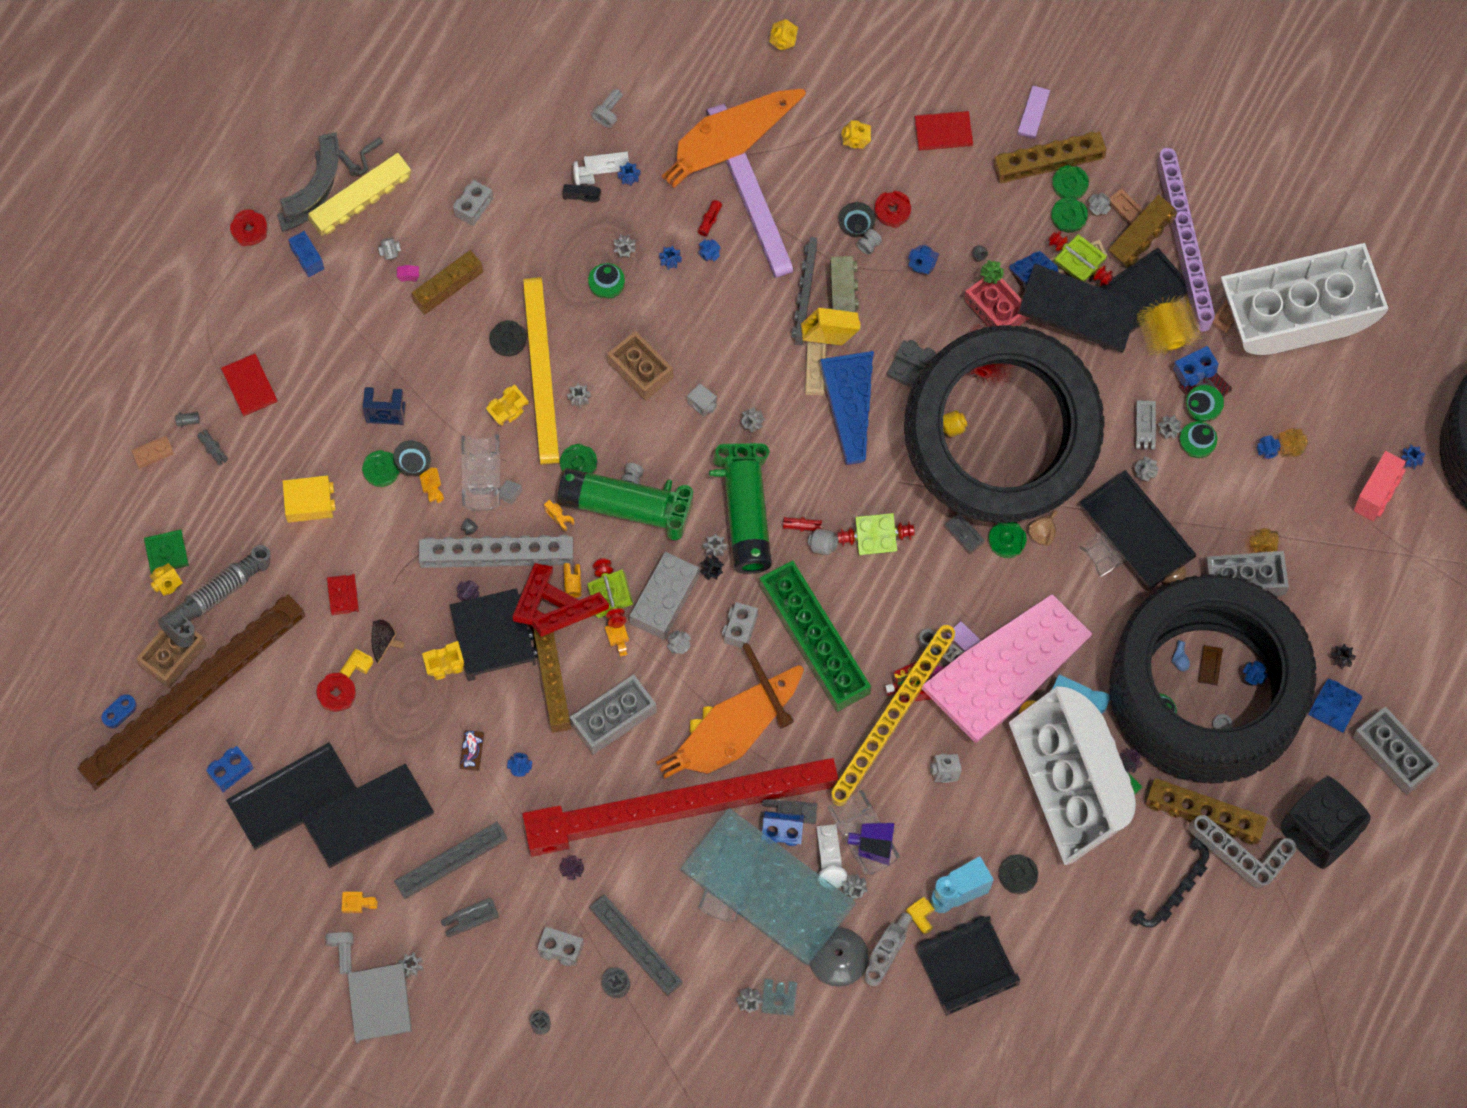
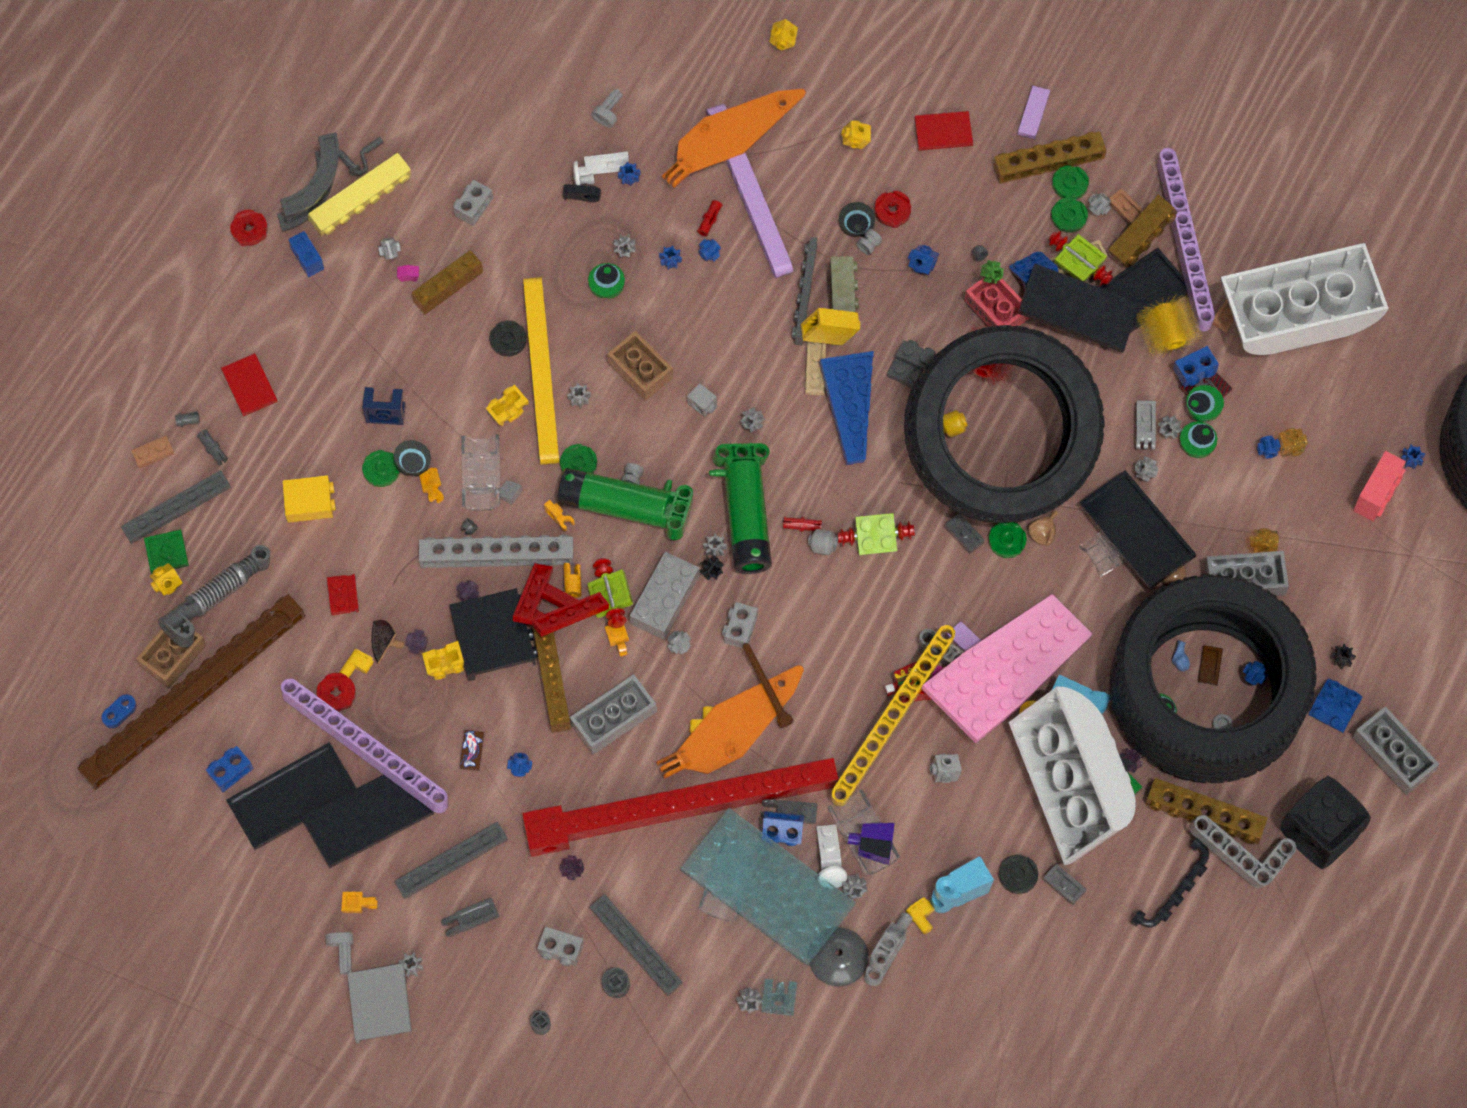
(175, 507): none -> dark grey plate
(367, 753): none -> lavender beam
(416, 641): none -> clear purple gear
(815, 636): green brick -> none
(967, 965): black panel -> none
(1064, 884): none -> flat silver plate

